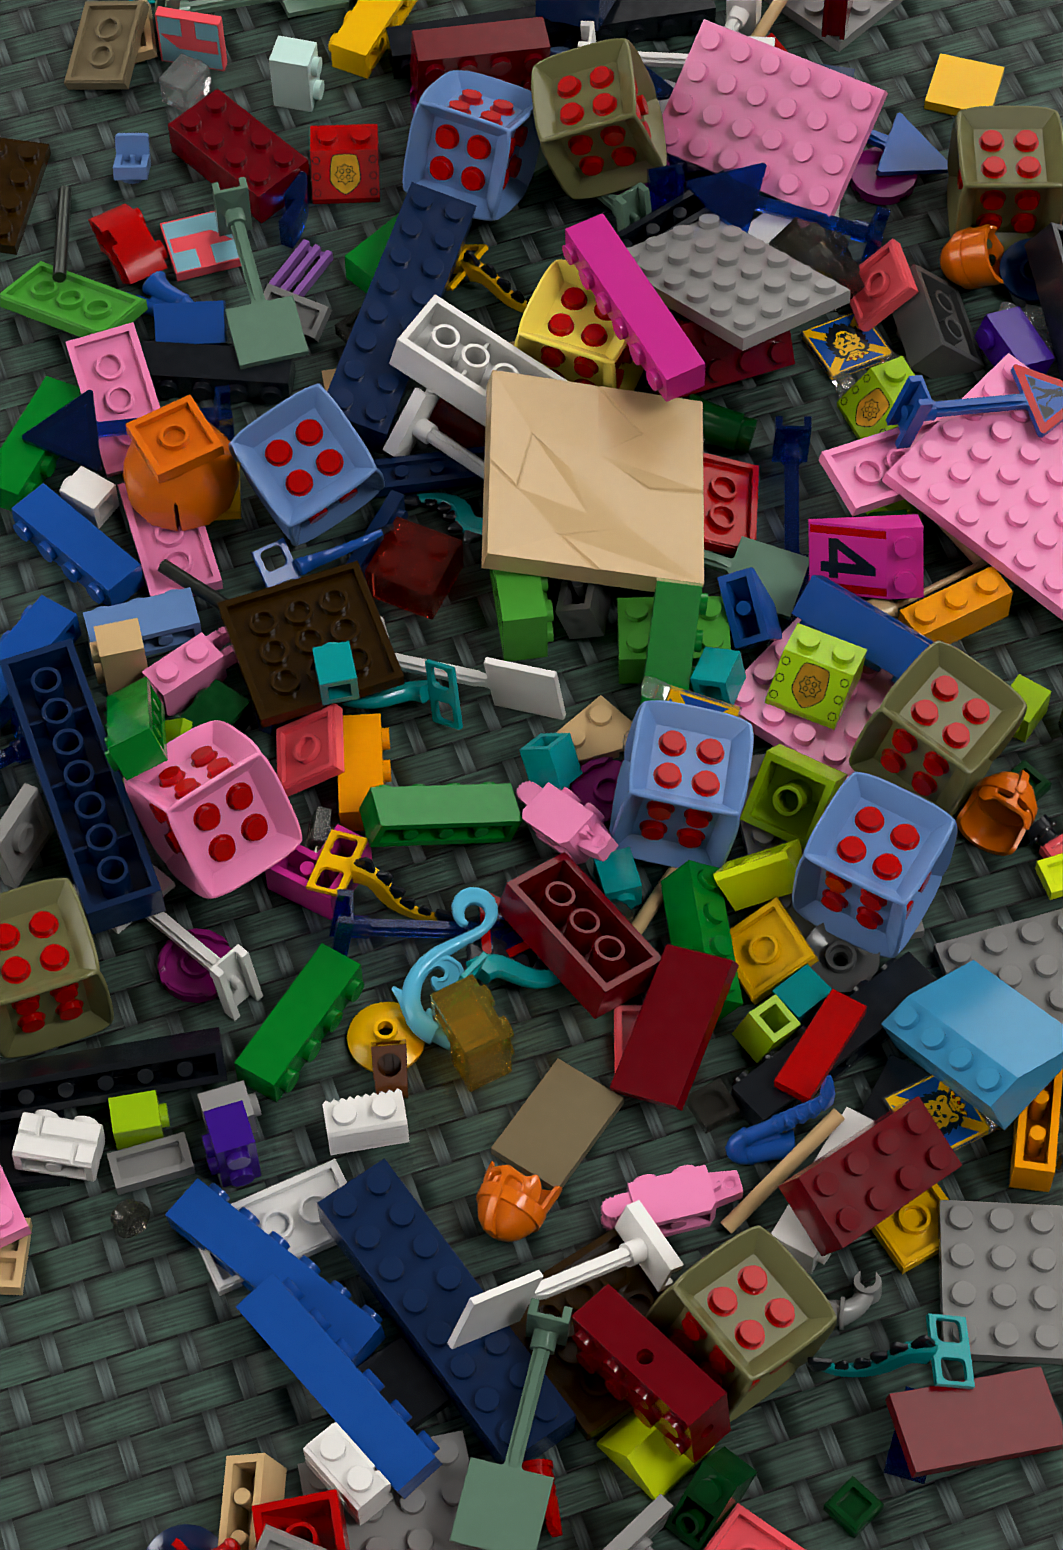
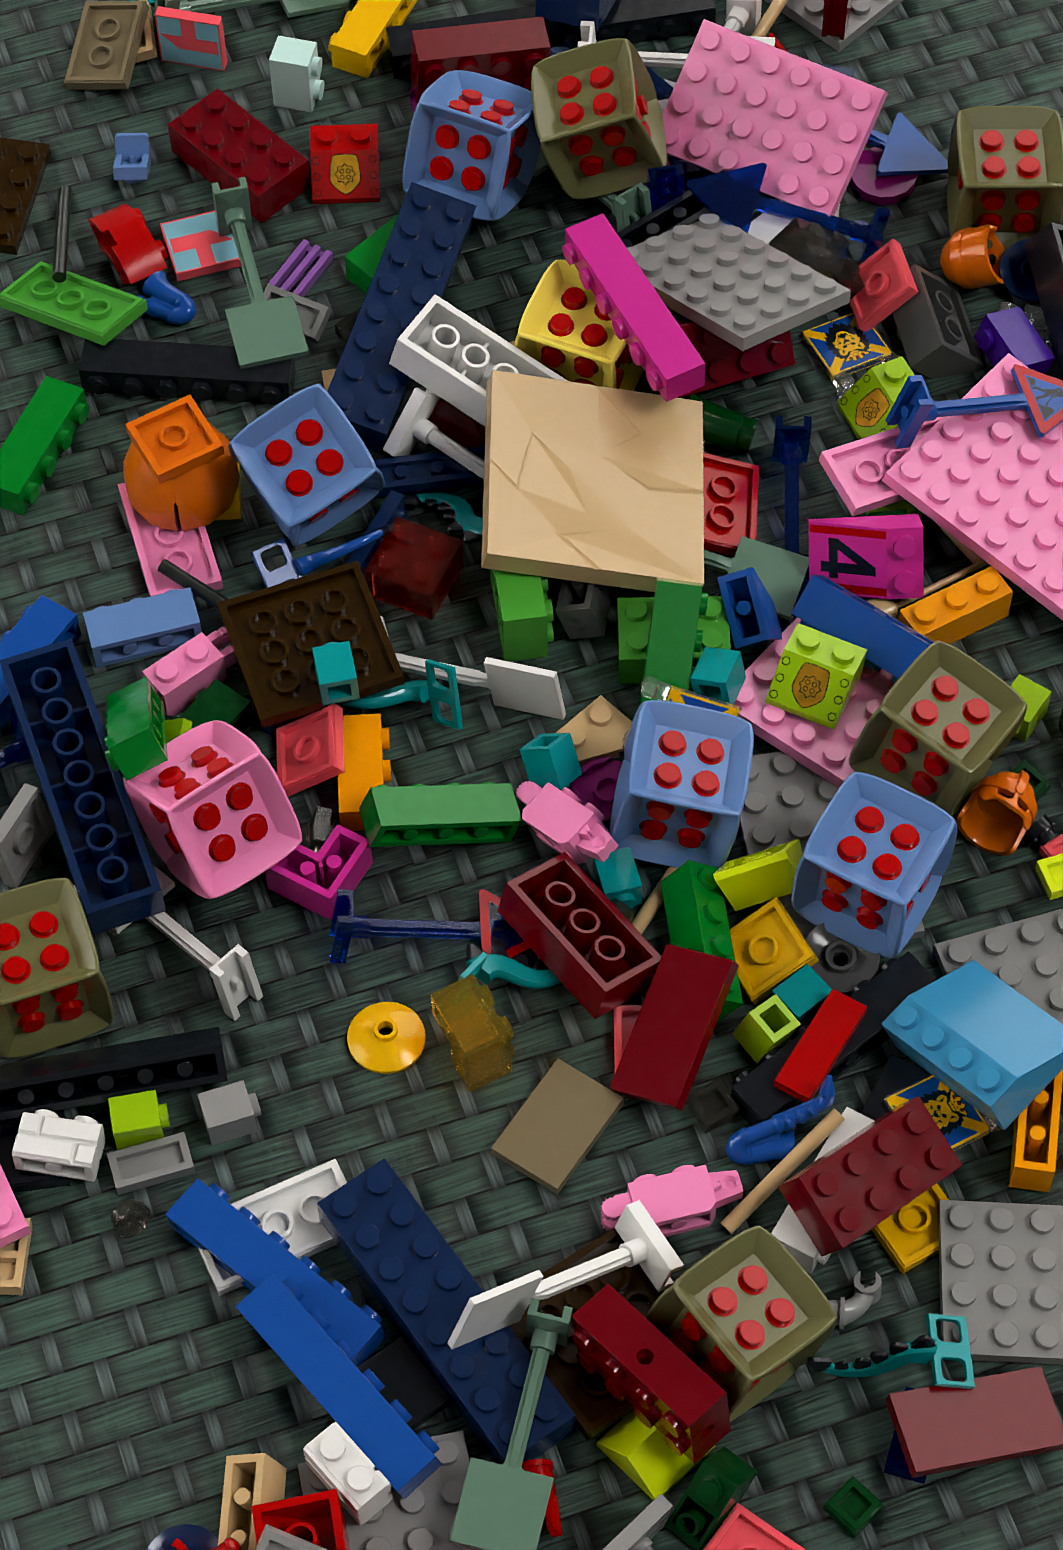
(76, 432): clear blue piece -> none
(77, 547): blue brick -> none
(90, 495): white brick -> none
(118, 654): tan brick -> none
(122, 387): bright pink plate -> none
(183, 974): magenta tile -> none
(185, 82): clear brick -> none
(191, 322): blue brick -> none
(231, 1145): dark purple brick -> none
(297, 211): clear blue slope -> none
(300, 1023): green brick -> none
(365, 873): yellow piece -> none
(366, 1122): white brick -> none
(390, 1066): reddish brown leg -> none
(439, 958): medium azure plant -> none
(486, 275): yellow piece -> none
(512, 1203): orange helmet -> none
(790, 794): lime slope -> none
(962, 85): yellow tile -> none

